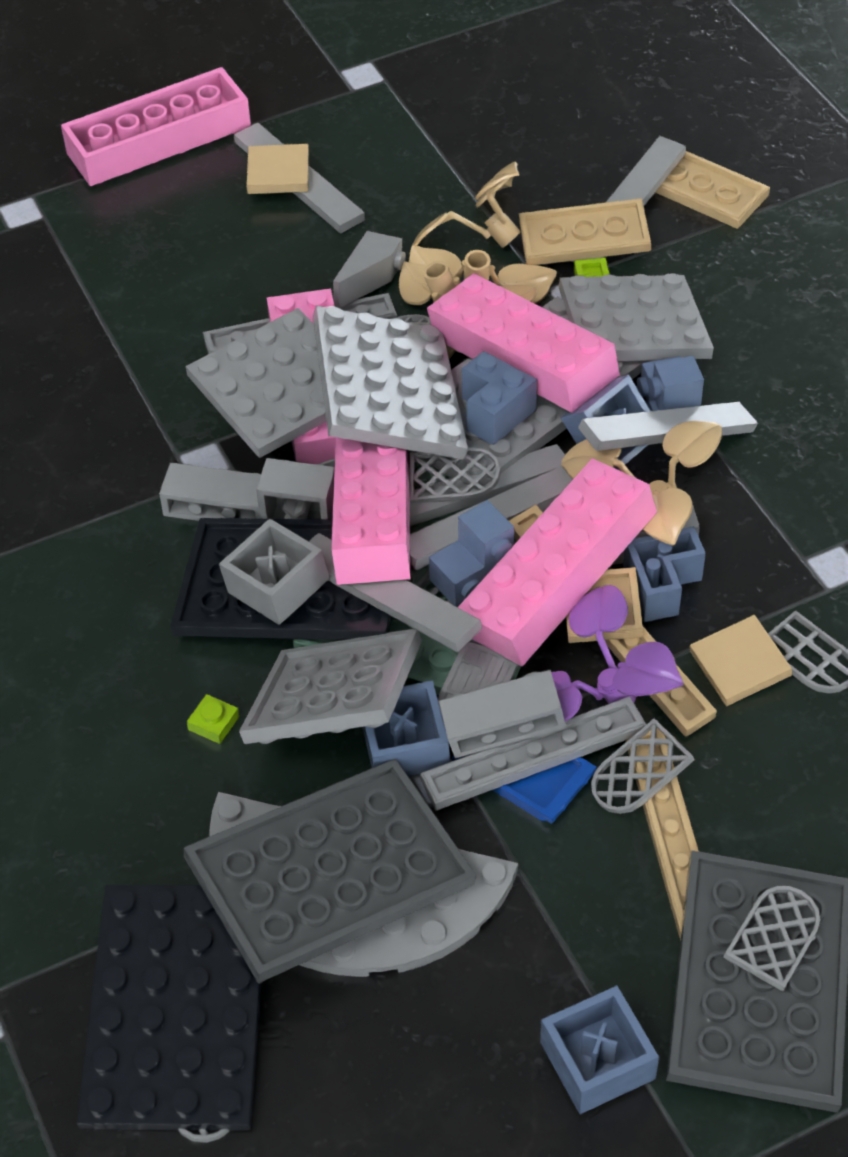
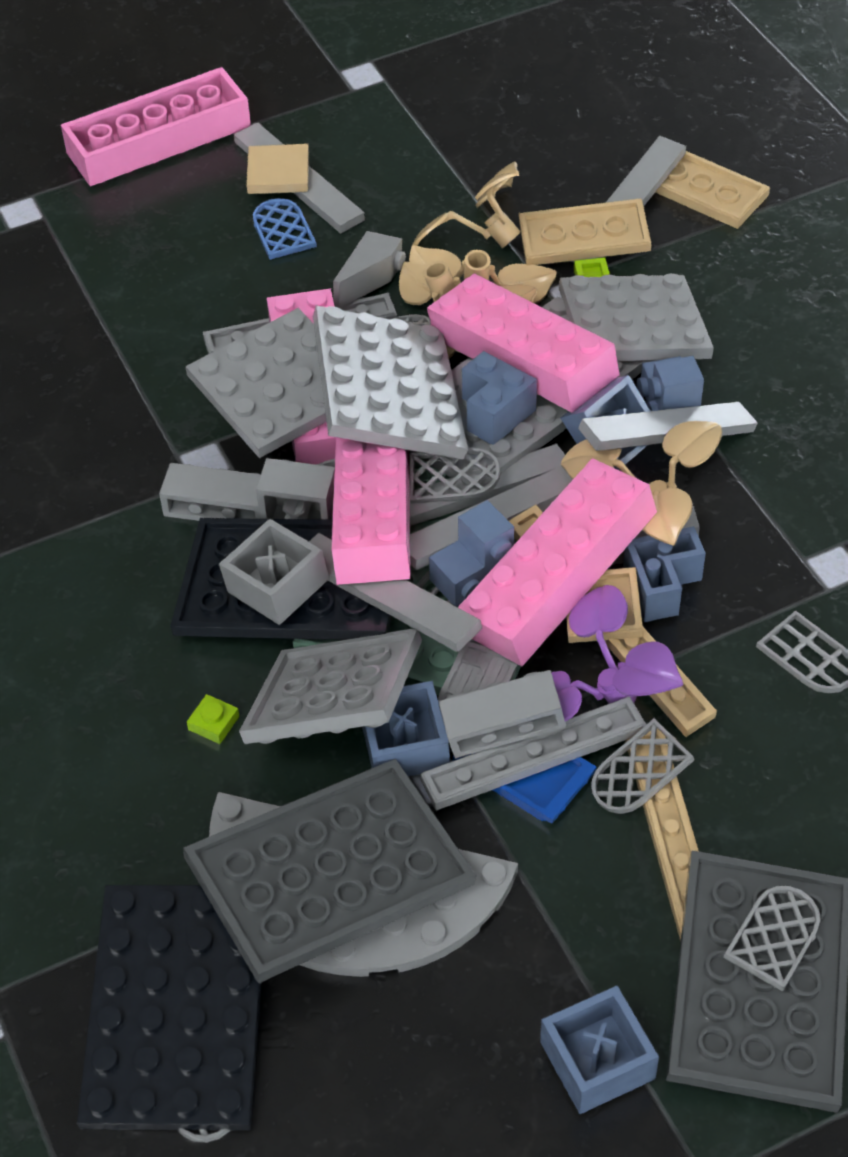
(286, 250): none -> medium blue window
(740, 660): tan tile -> none

